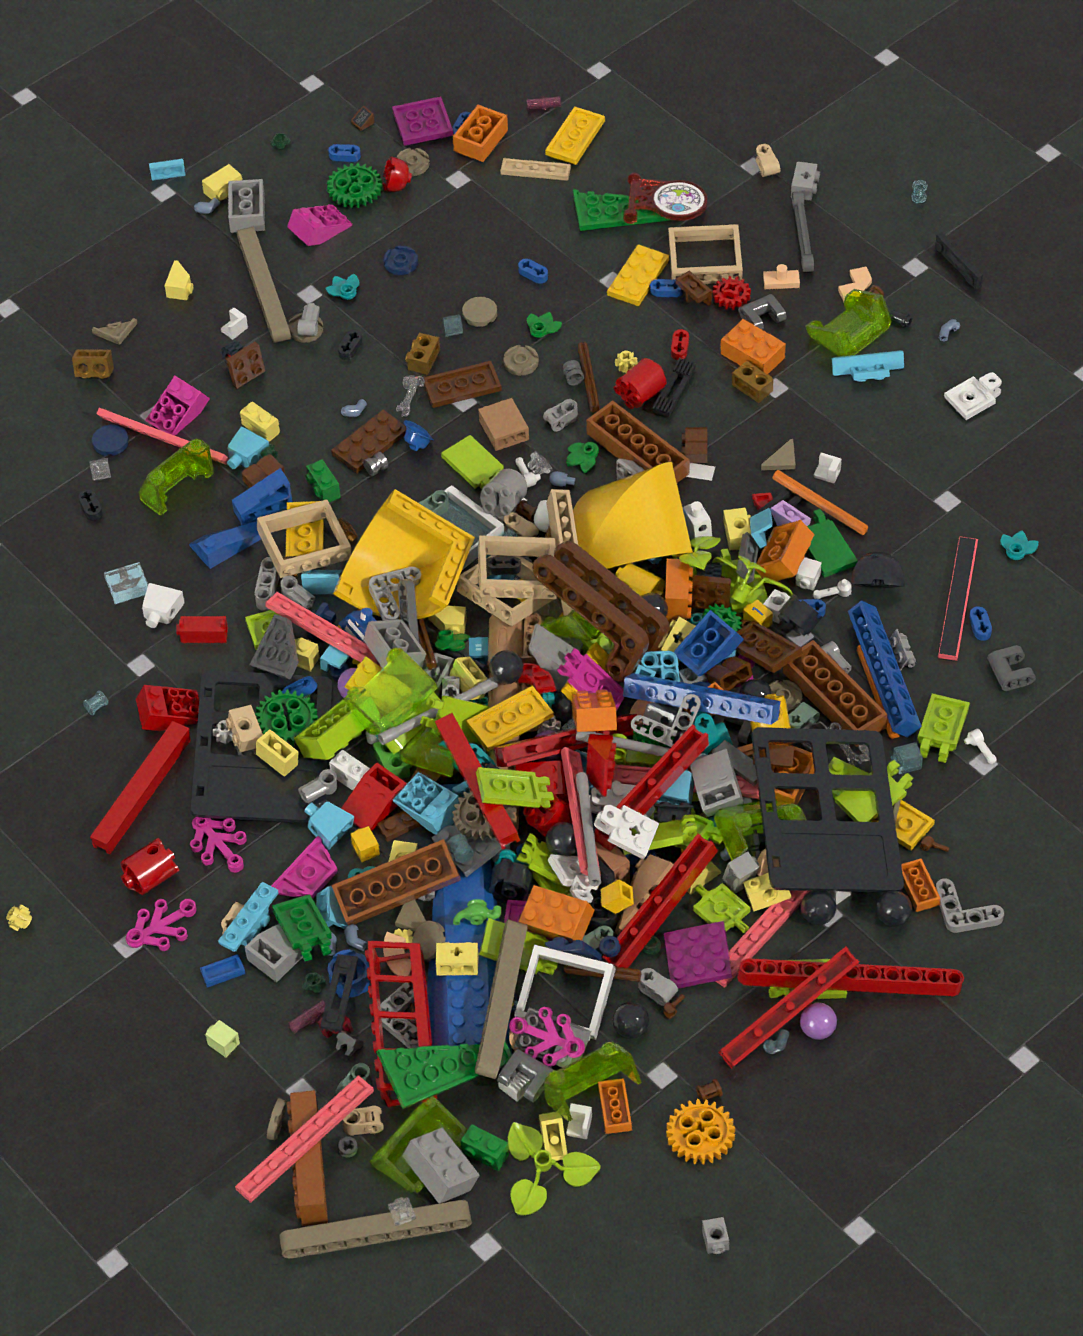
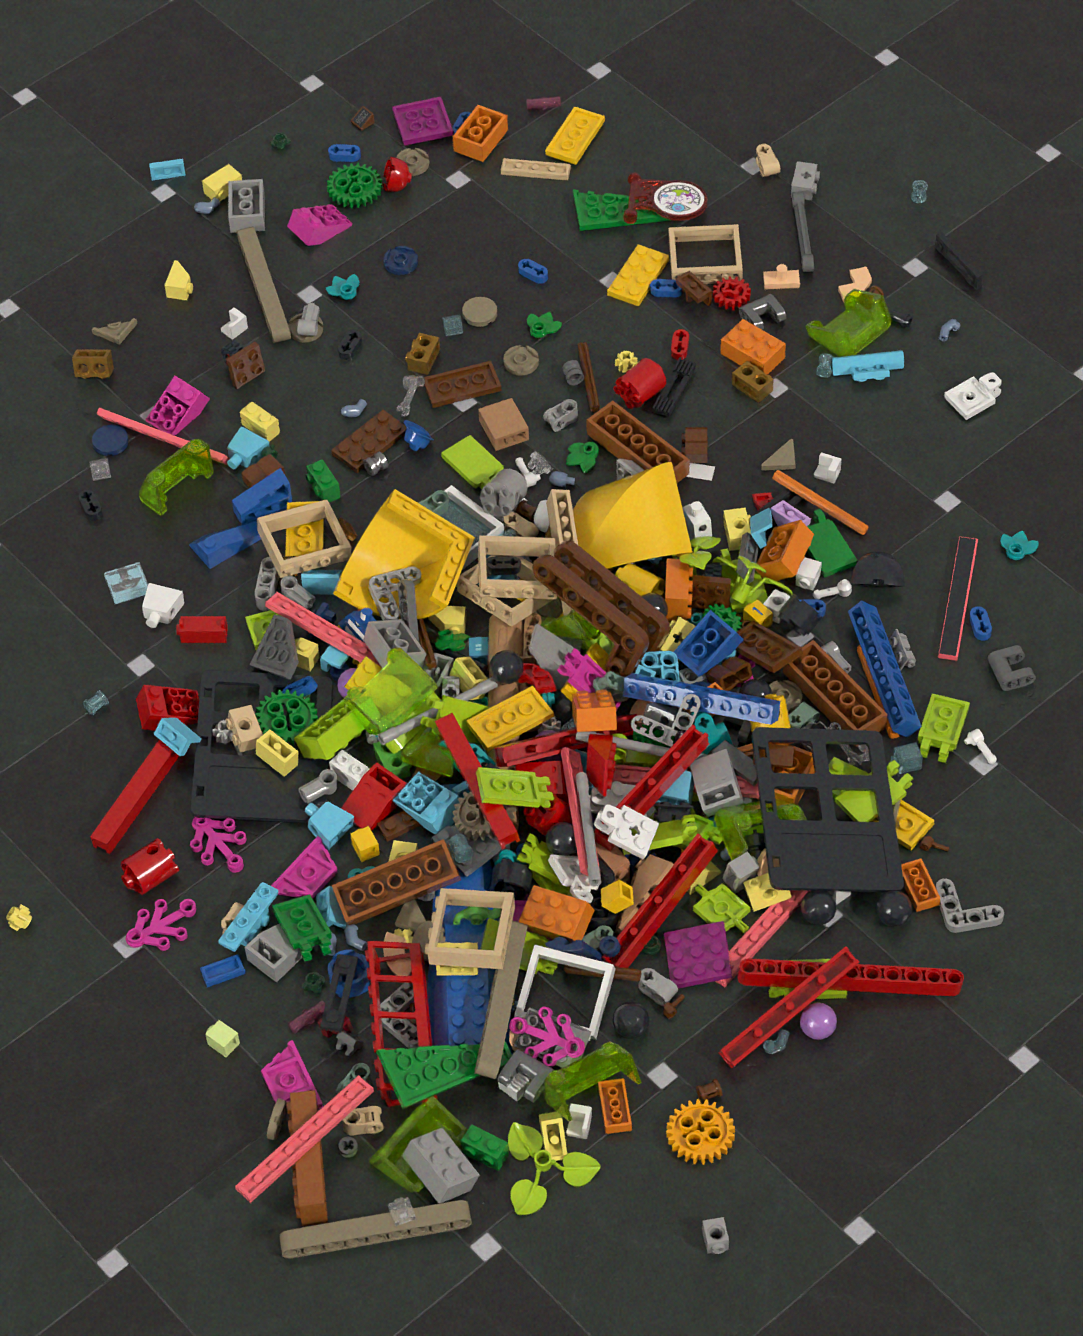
(176, 735): none -> medium azure panel
(288, 1075): none -> dark pink wing
(471, 957): none -> tan window
(612, 683): none -> sand green piece
(825, 363): none -> clear light blue bush

